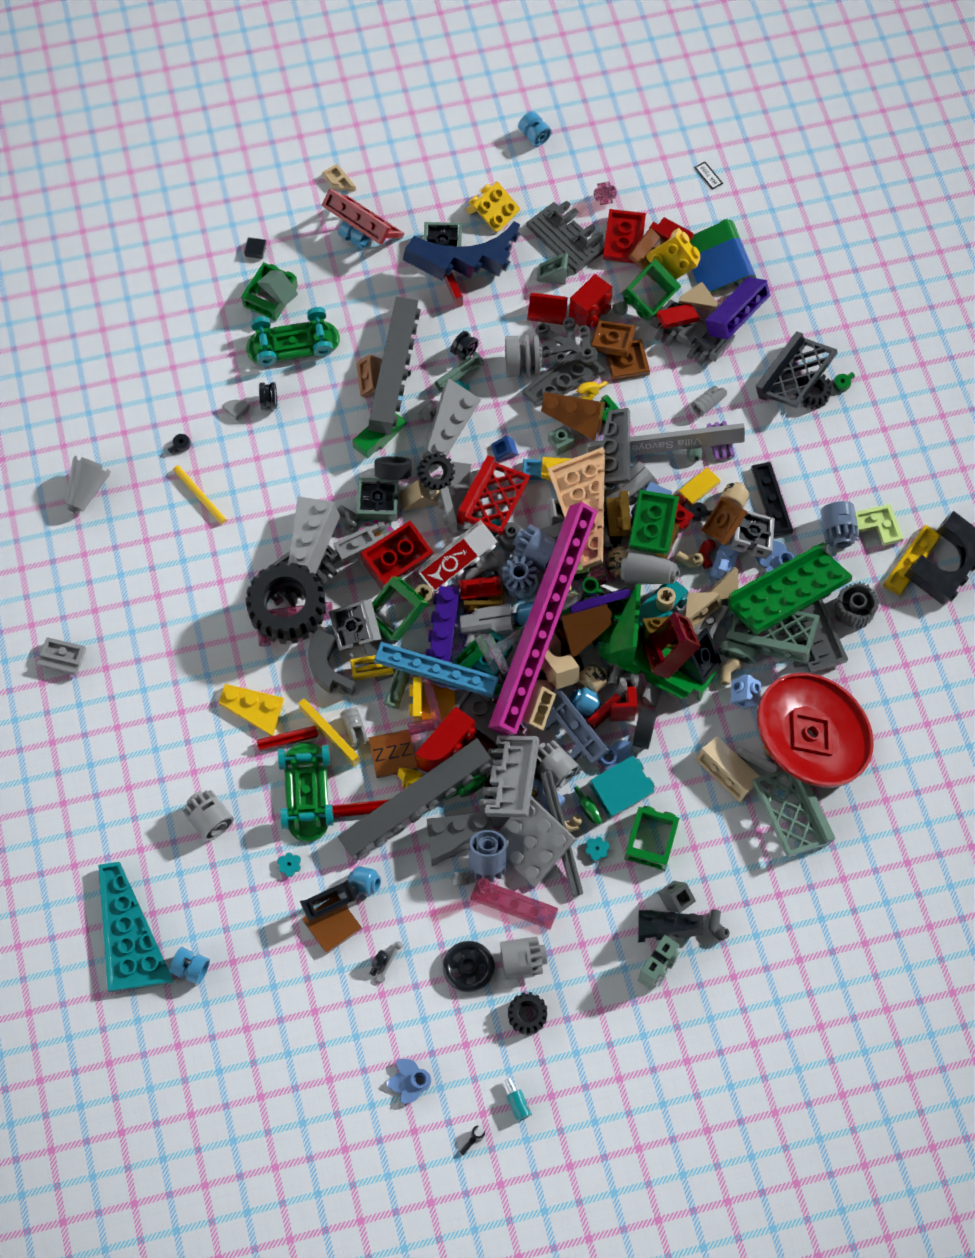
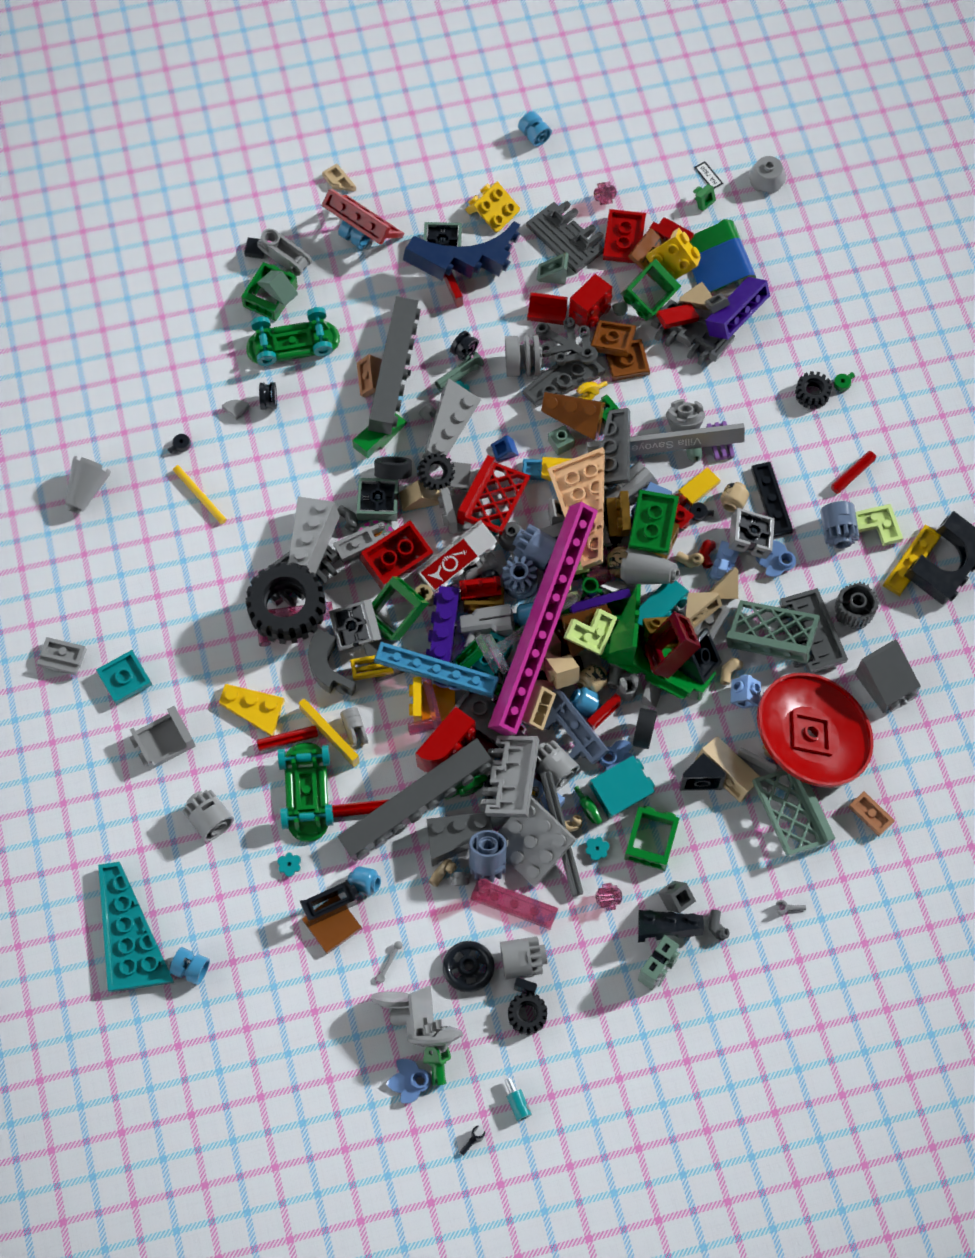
(124, 677): none -> teal plate
(162, 739): none -> light grey panel
(283, 251): none -> light grey piece
(379, 962): black piece -> none
(391, 752): dark orange tile -> none
(397, 689): sand green piece -> none
(408, 776): yellow tile -> none
(422, 1030): none -> light grey piece
(446, 866): none -> tan arm
(525, 986): none -> black tile
(594, 636): none -> yellowish green plate
(608, 896): none -> clear pink gear
(627, 710): red panel -> none
(665, 599): tan piece -> none
(685, 415): none -> light grey cone
(702, 776): none -> black slope
(704, 196): none -> green tile
(708, 400): light grey hinge -> none
(717, 303): none -> dark grey tile
(724, 521): dark orange tile -> none
(734, 650): sand green beam -> none
(767, 174): none -> light grey cone
(783, 365): black fence -> none
(788, 589): green bracket -> none
(789, 907): none -> light grey hand
(854, 471): none -> red axle
(871, 813): none -> nougat plate
(888, 677): none -> dark grey slope

